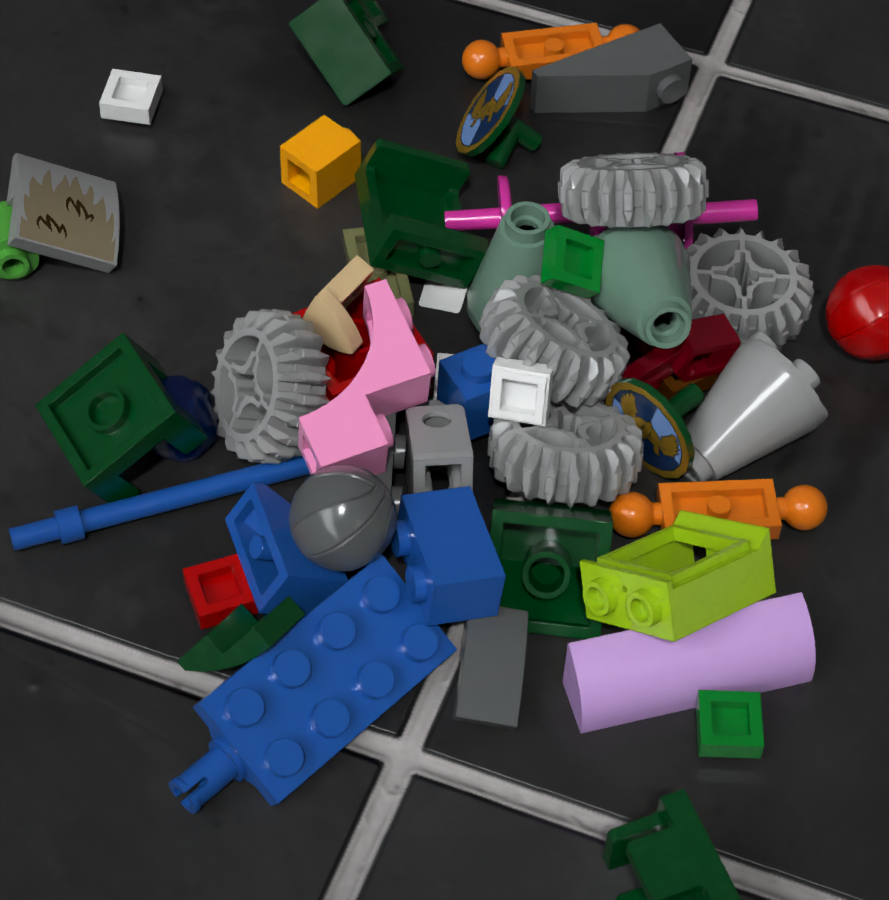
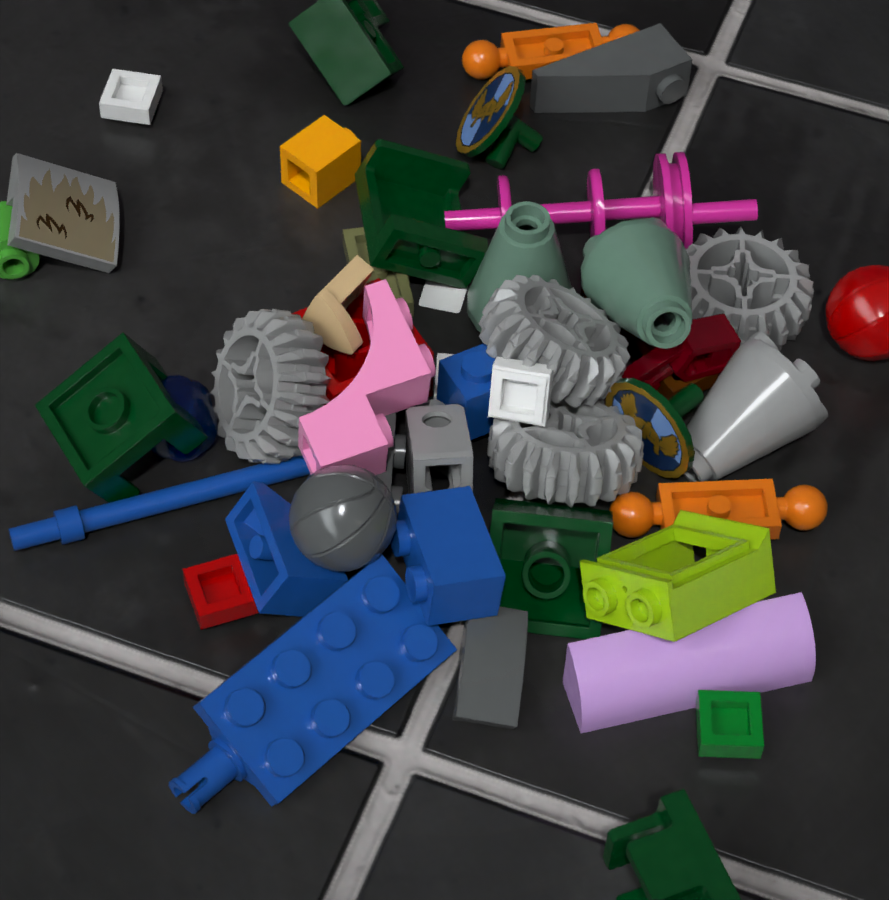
(240, 638): dark green slope -> none
(572, 261): green plate -> none
(633, 189): light grey gear -> none

